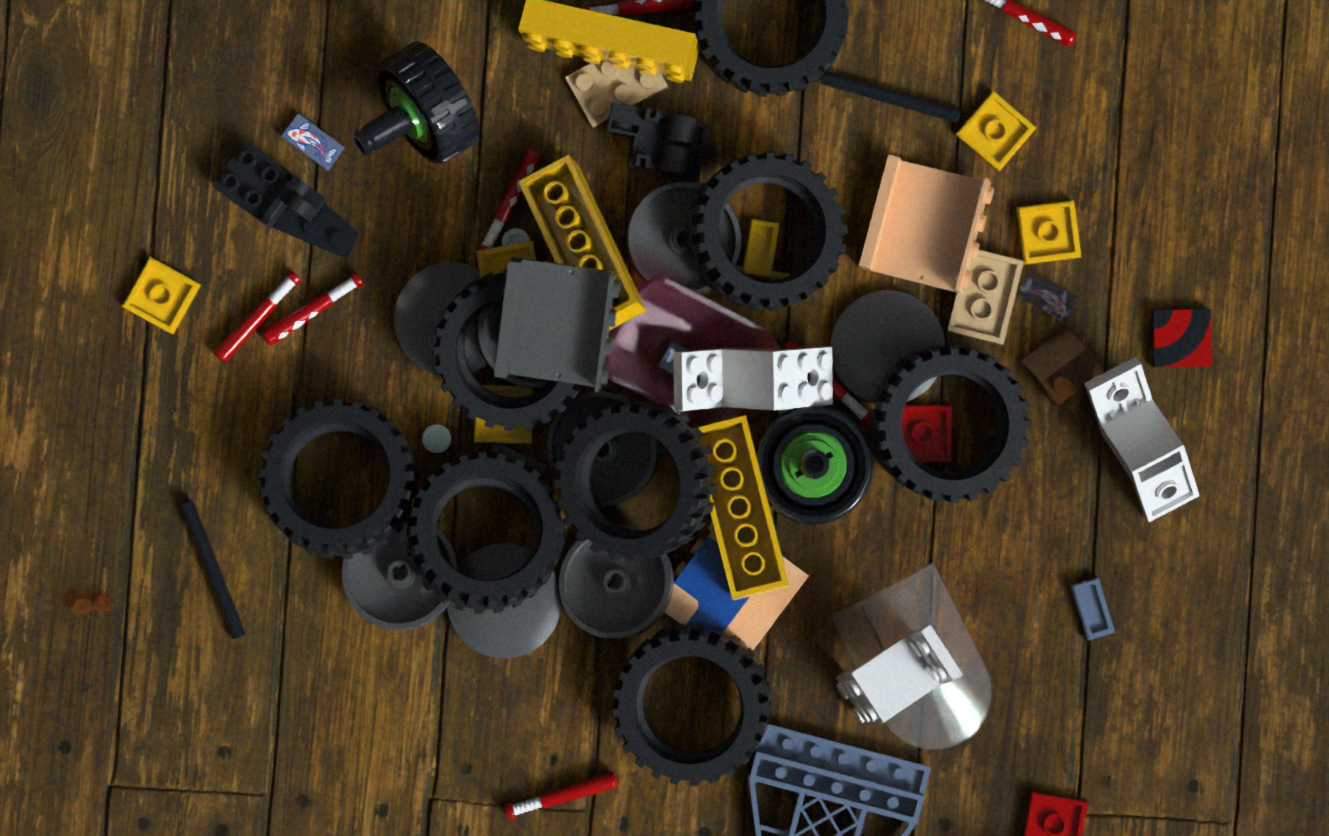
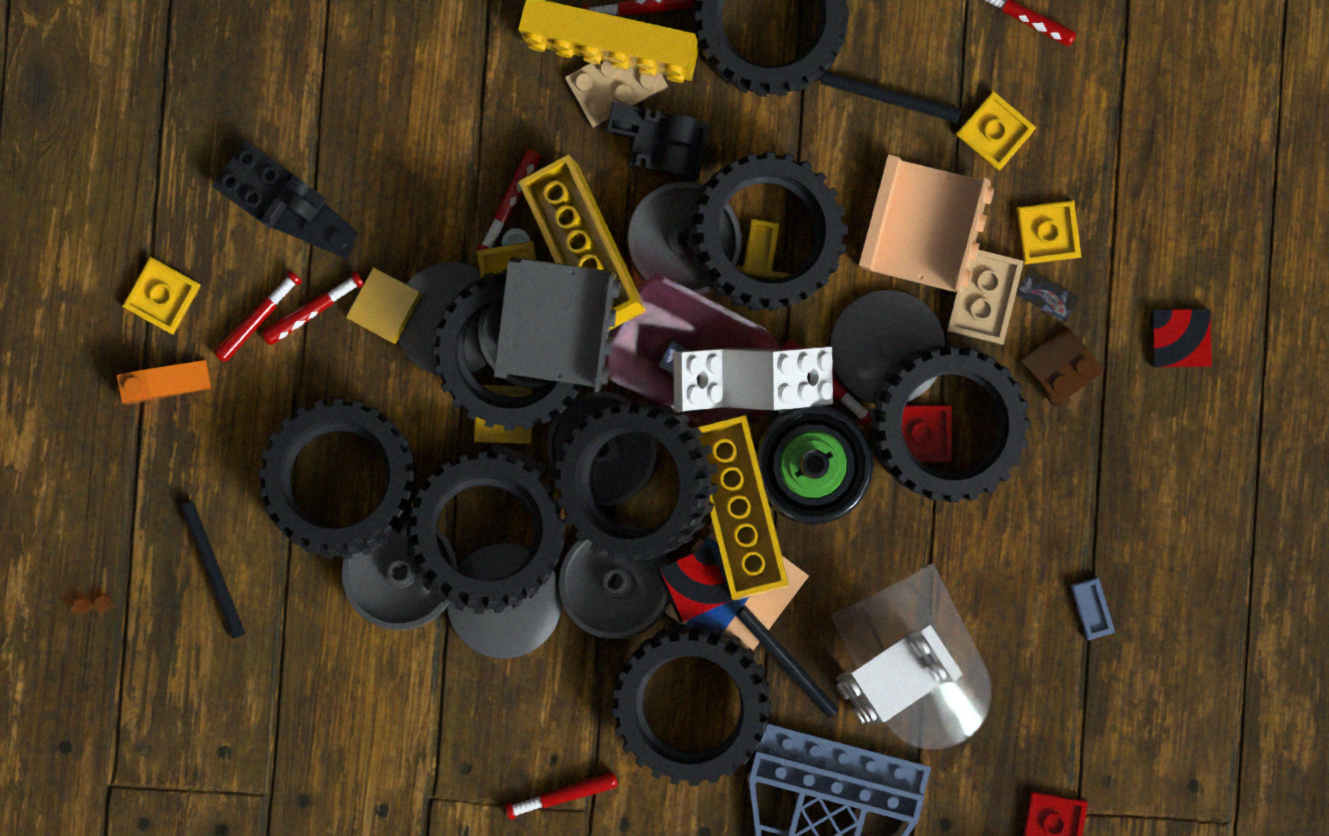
(163, 382): none -> orange slope
(313, 142): tile -> none
(384, 305): none -> yellow tile
(423, 105): black wheel -> none
(436, 438): light aqua tile -> none
(694, 584): none -> tile
(788, 663): none -> black piece
(1142, 439): white bracket -> none

